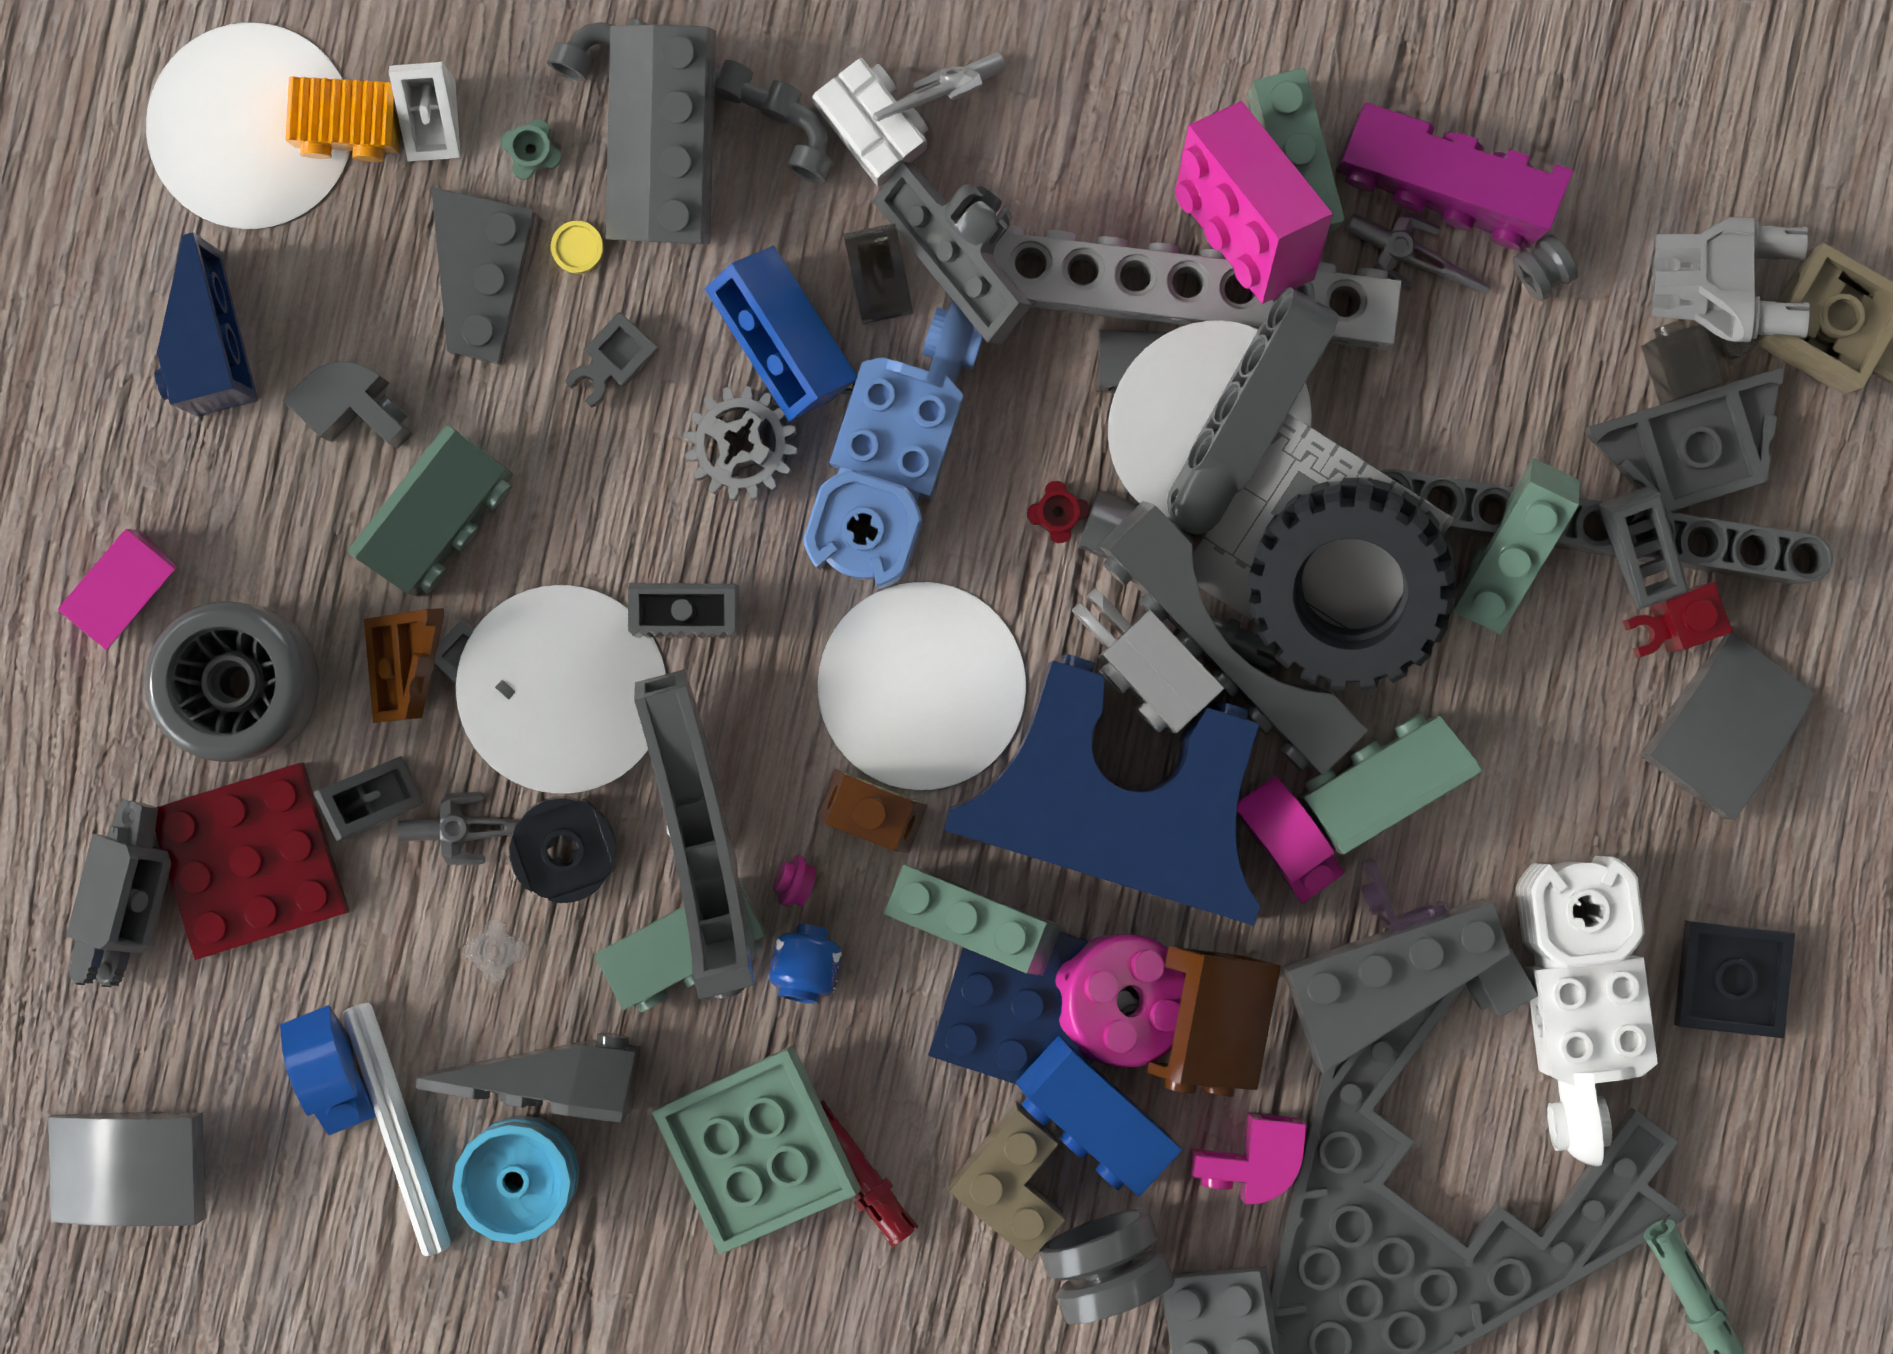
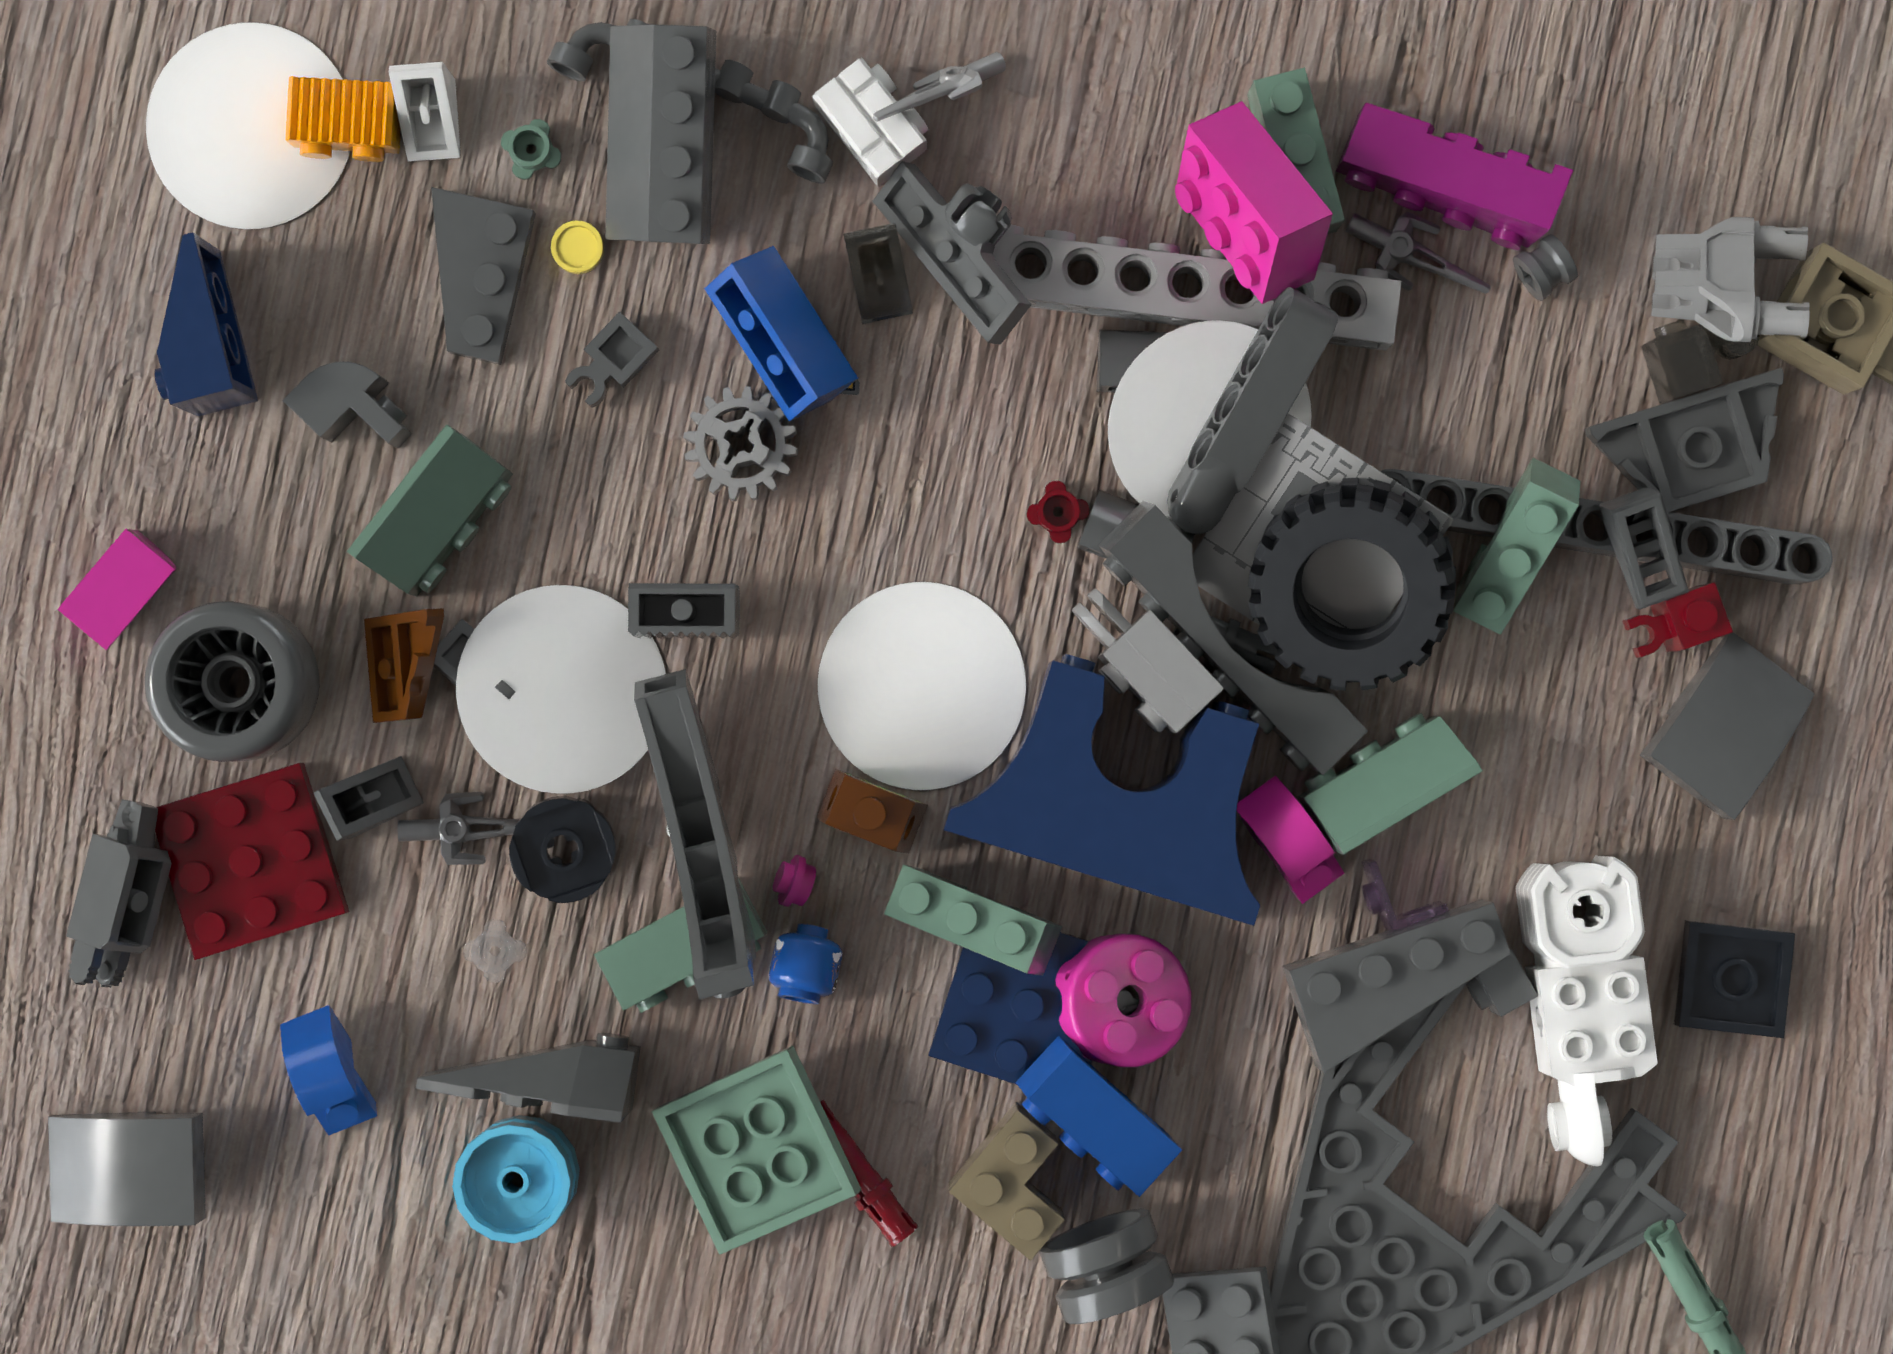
(396, 1129): white axle -> none
(891, 454): medium blue brick -> none
(1219, 1021): reddish brown panel -> none
(1268, 1164): dark pink brick -> none

